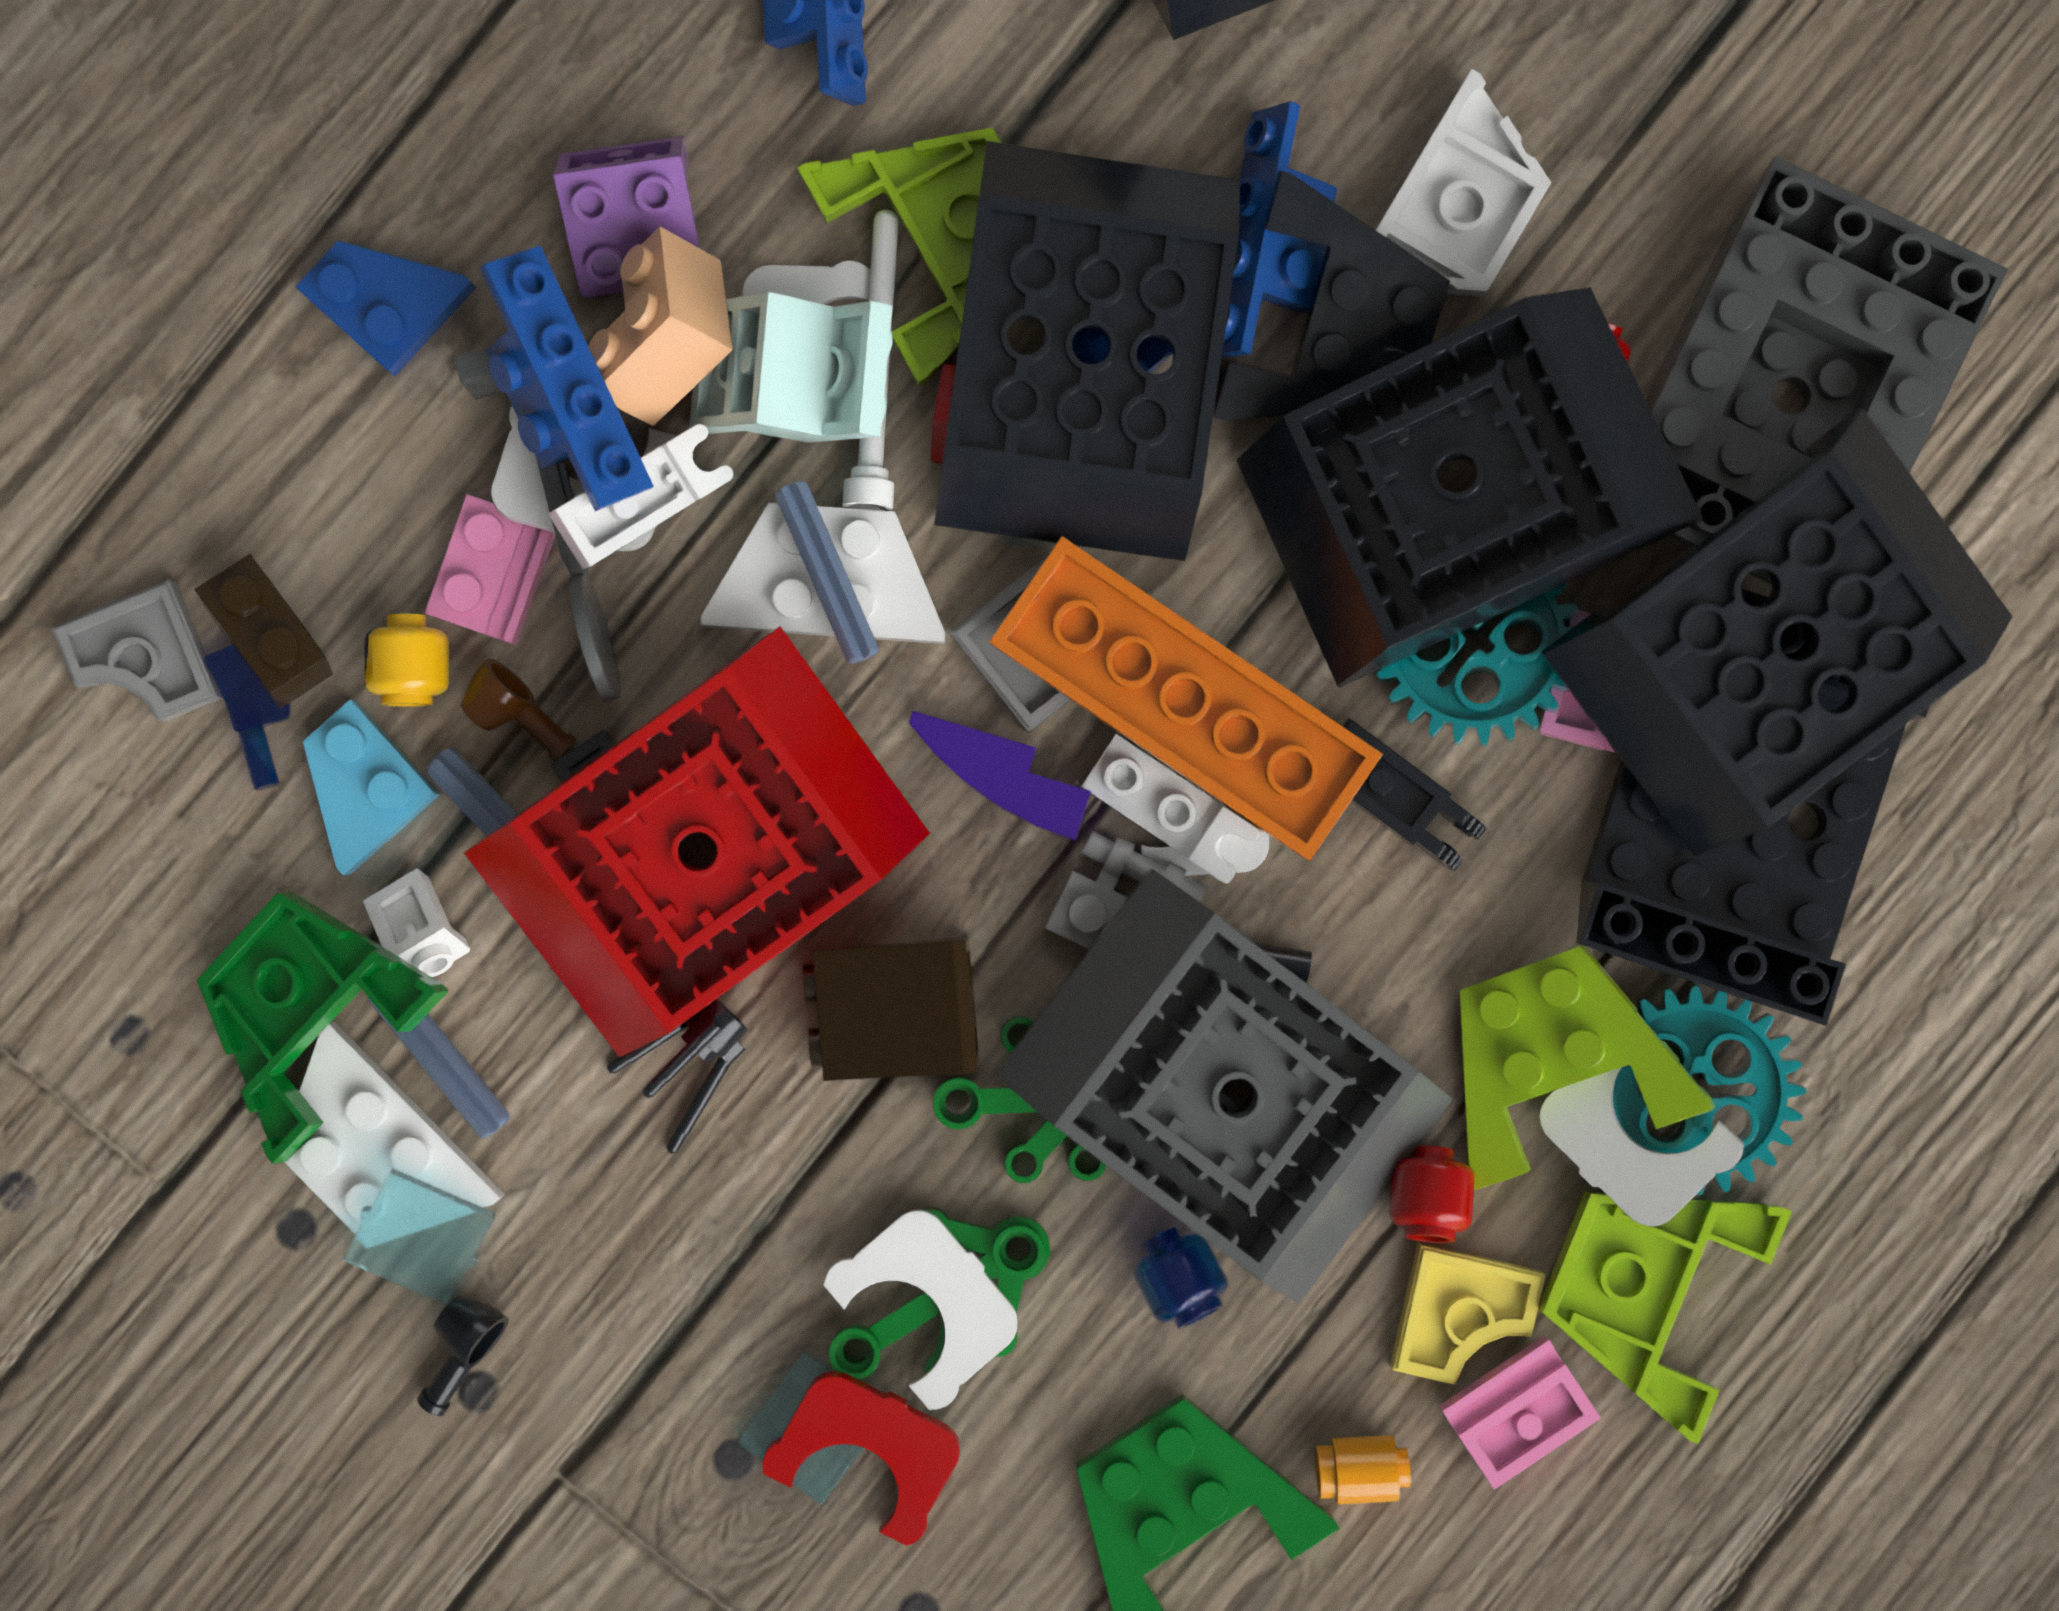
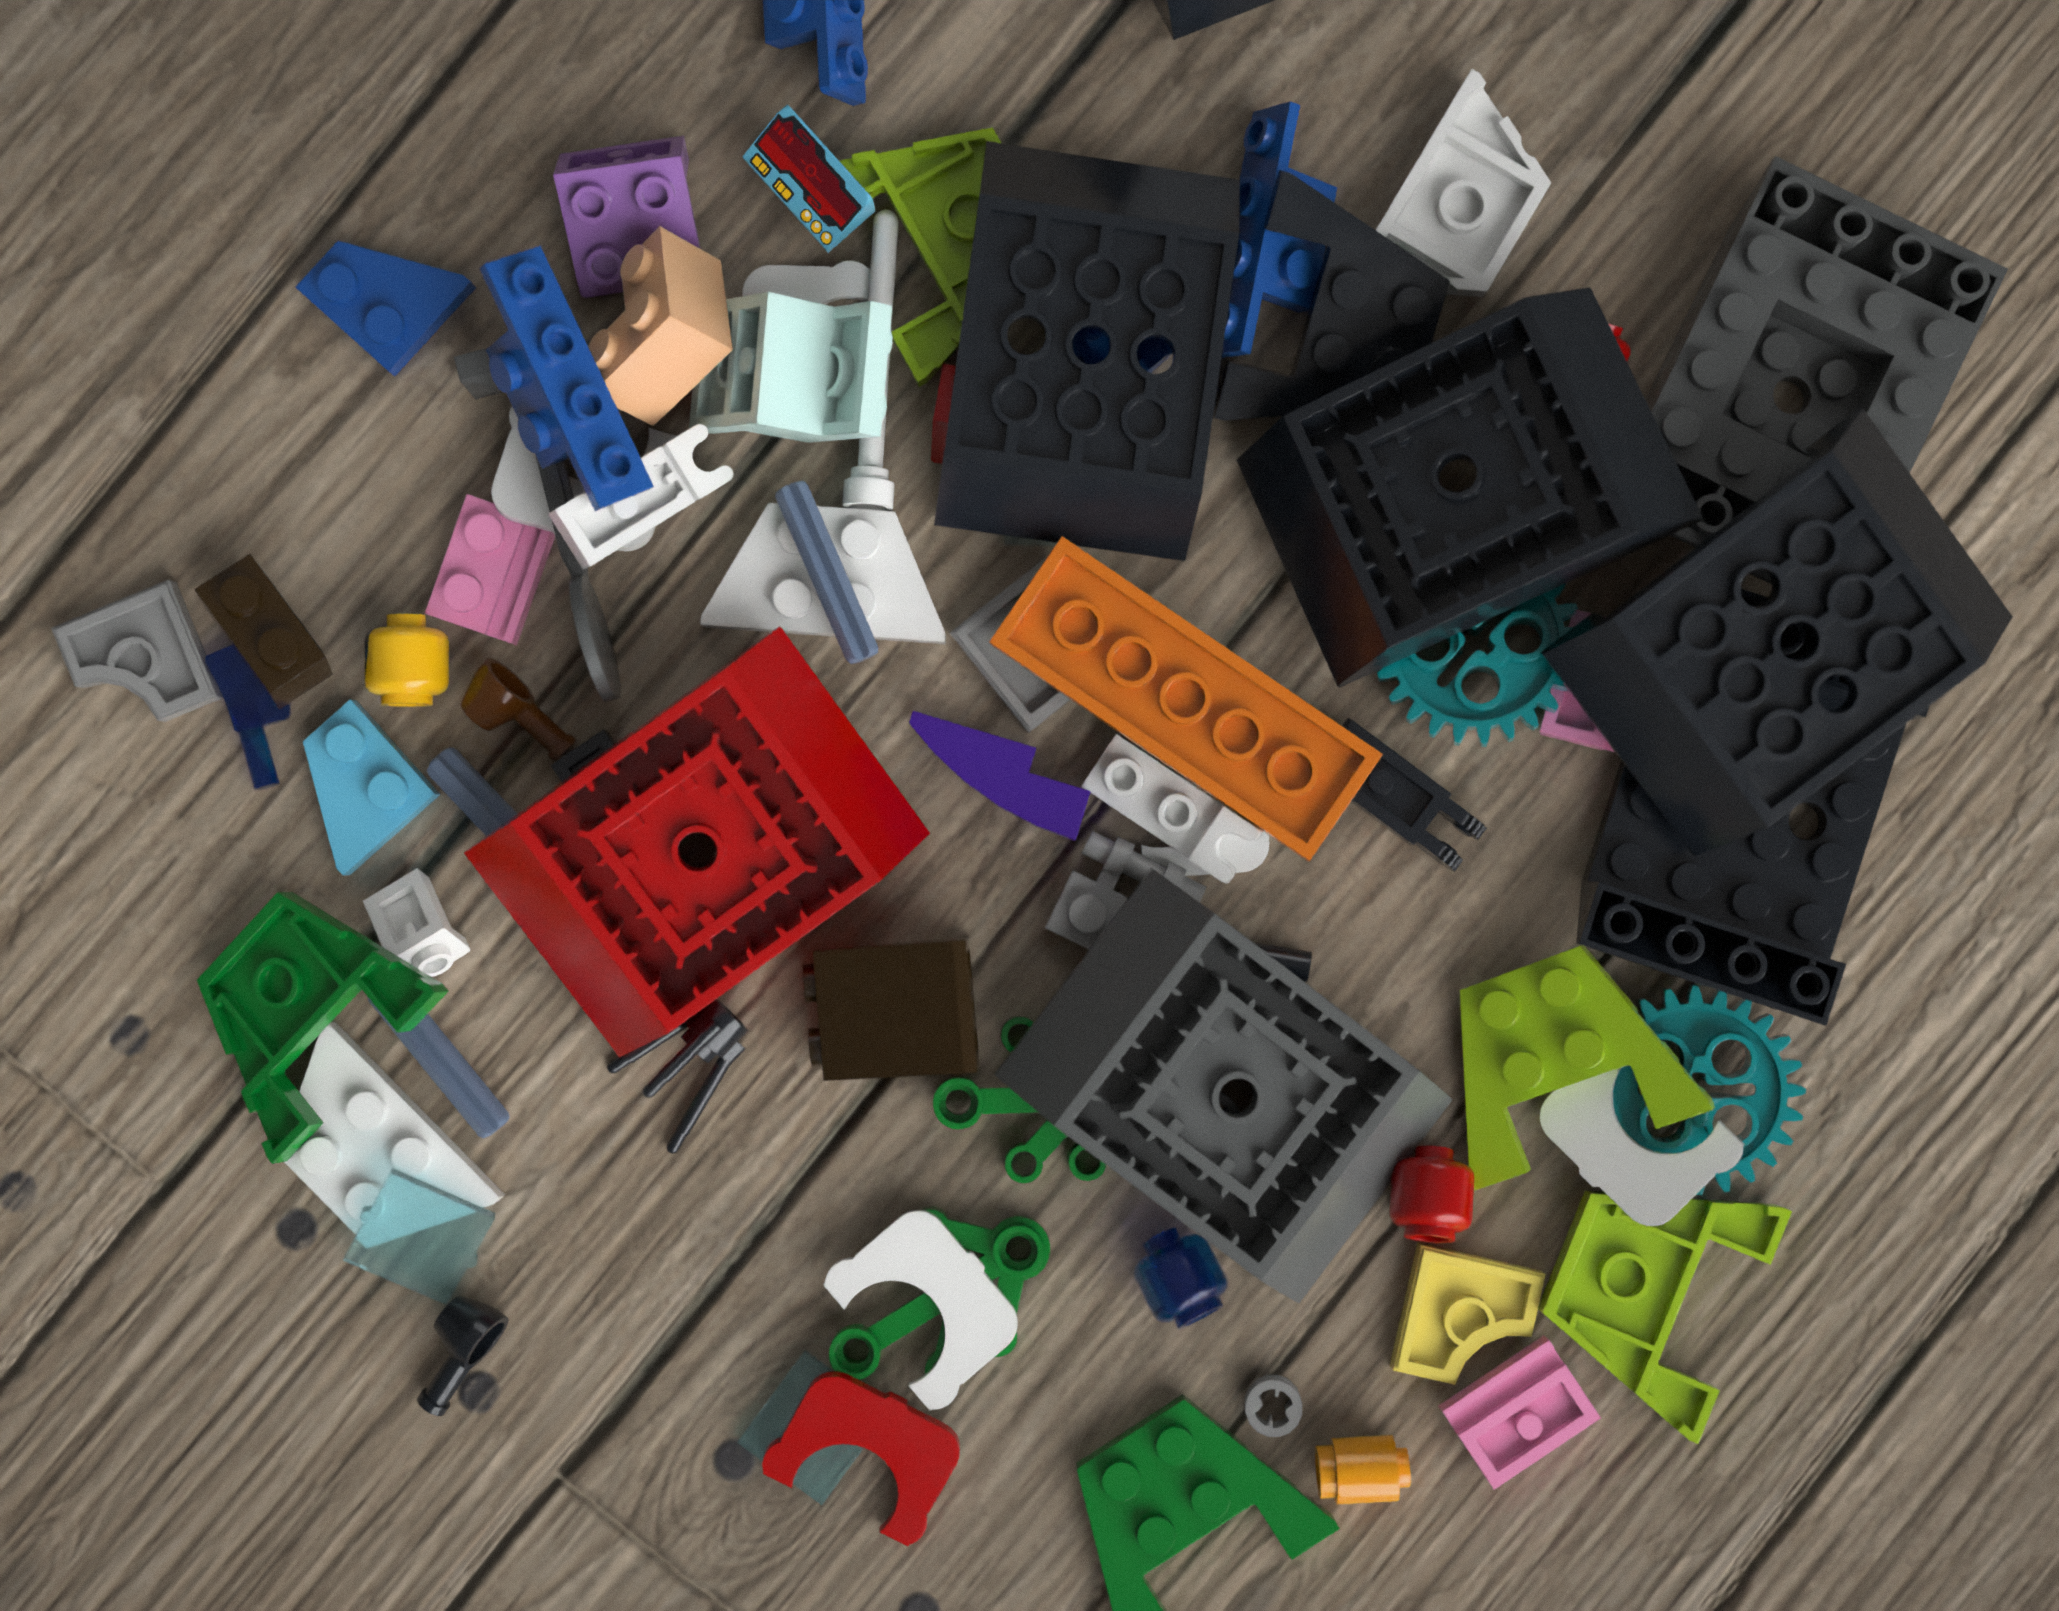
(809, 179): none -> slope
(1292, 1407): none -> light grey bush

